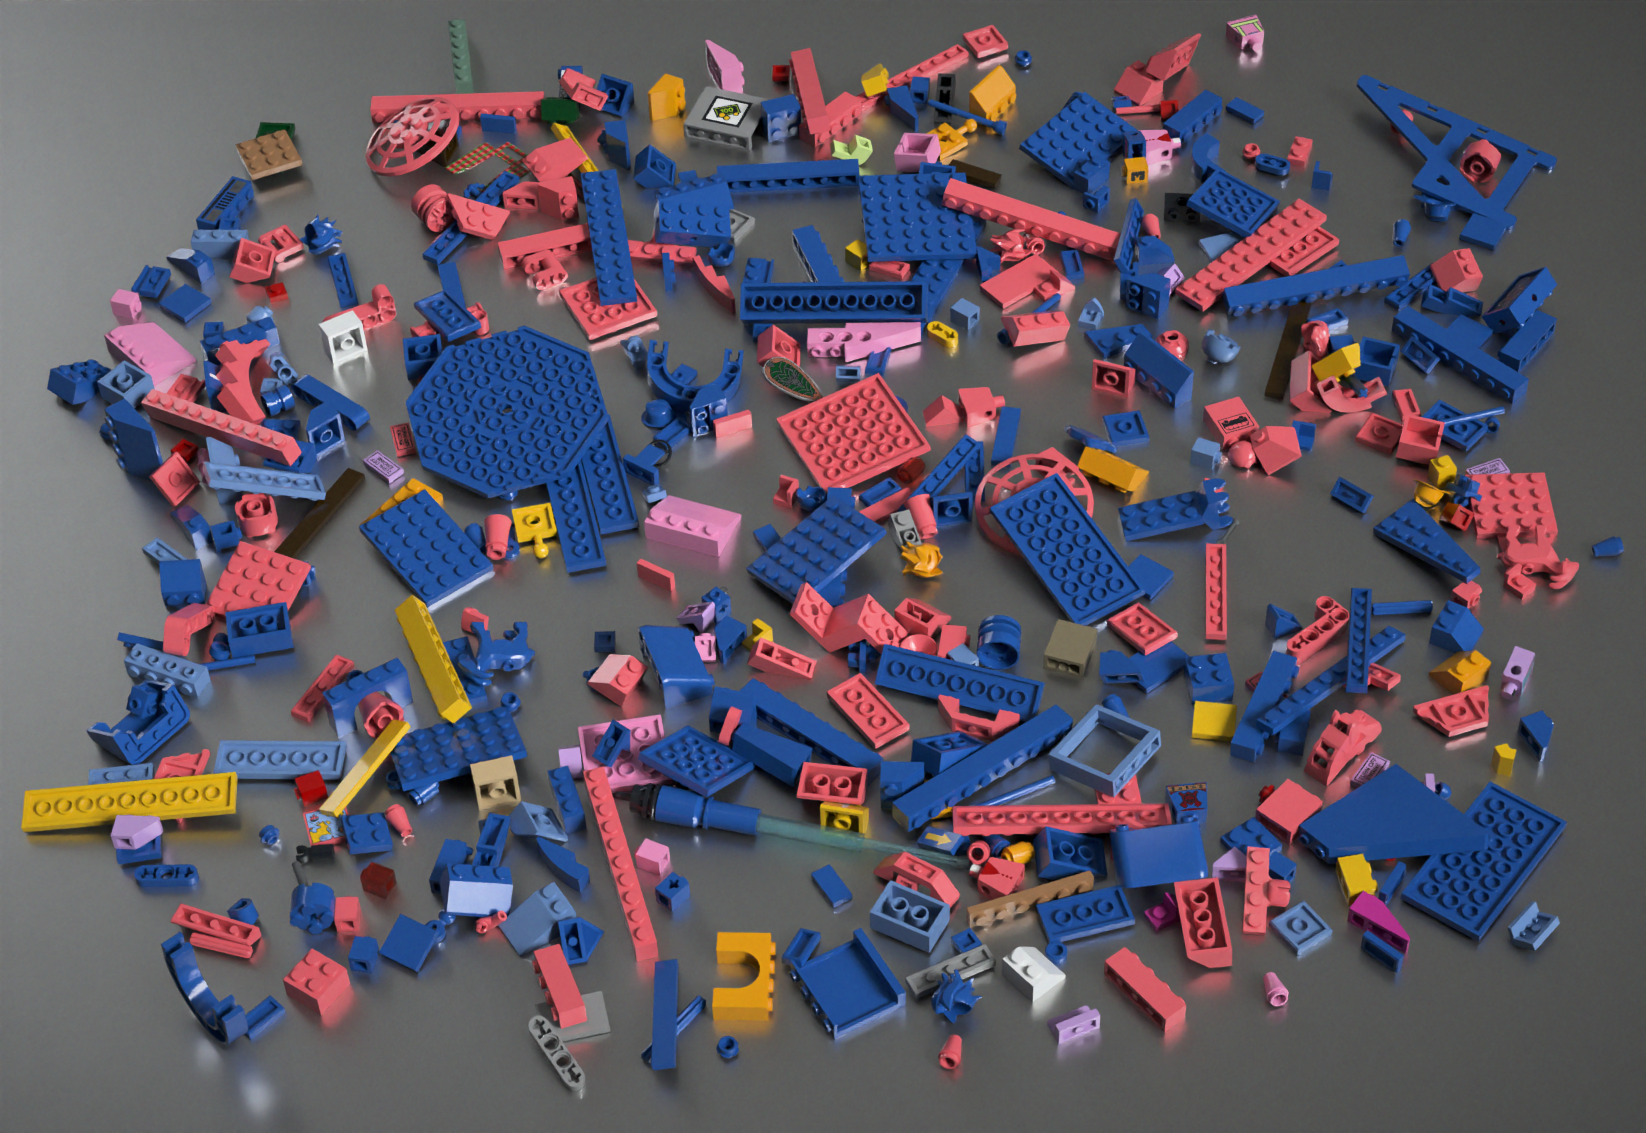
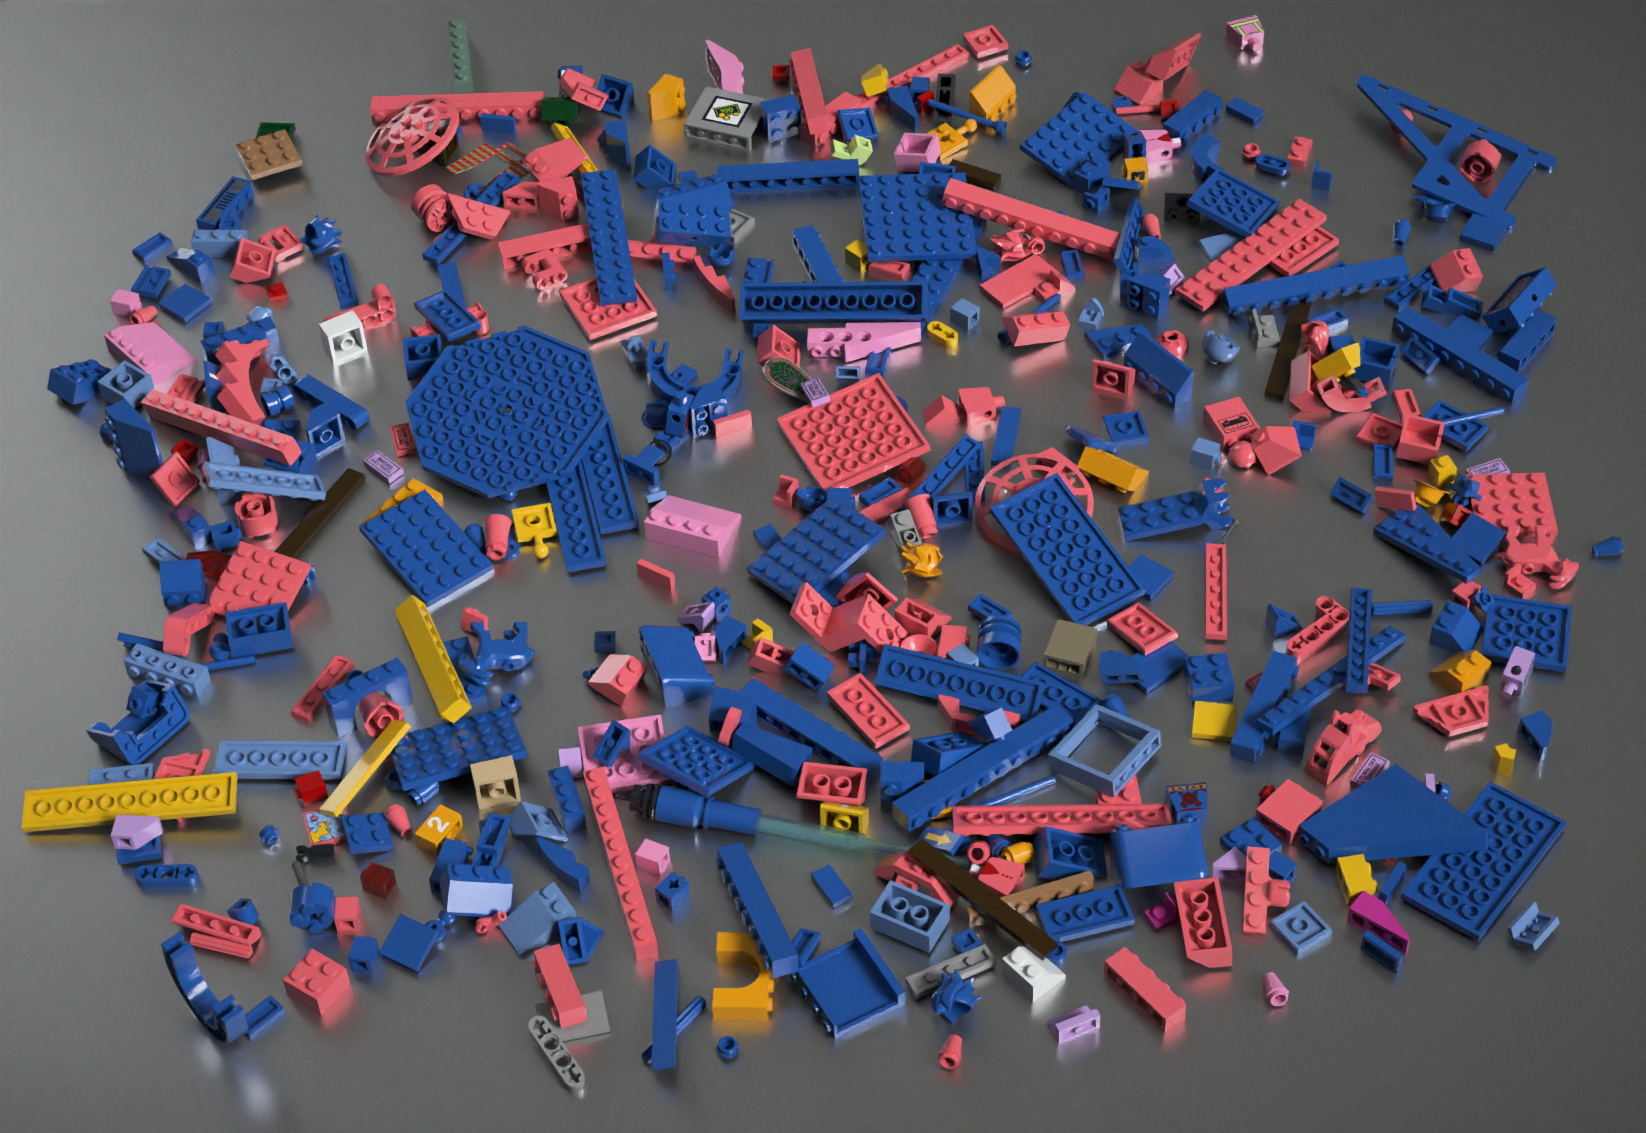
(143, 315): none -> coral cone
(152, 247): none -> blue tile
(212, 562): none -> clear red slope
(440, 825): none -> light orange brick
(679, 407): none -> blue torso
(757, 910): none -> blue brick
(809, 666): none -> blue brick
(815, 392): none -> lavender tile
(857, 122): none -> blue tile
(865, 584): none -> coral slope
(922, 101): none -> red plate
(982, 899): none -> dark brown tile
(985, 607): none -> blue plate
(991, 725): none -> slope
(1059, 691): none -> blue tile
(1122, 183): none -> blue tile
(1263, 330): none -> light grey bracket
(1382, 462): none -> blue tile
(1395, 498): none -> coral tile
(1478, 538): none -> blue tile
(1483, 599): none -> blue plate
(1496, 424): blue hinge -> none
(1528, 625): none -> blue plate

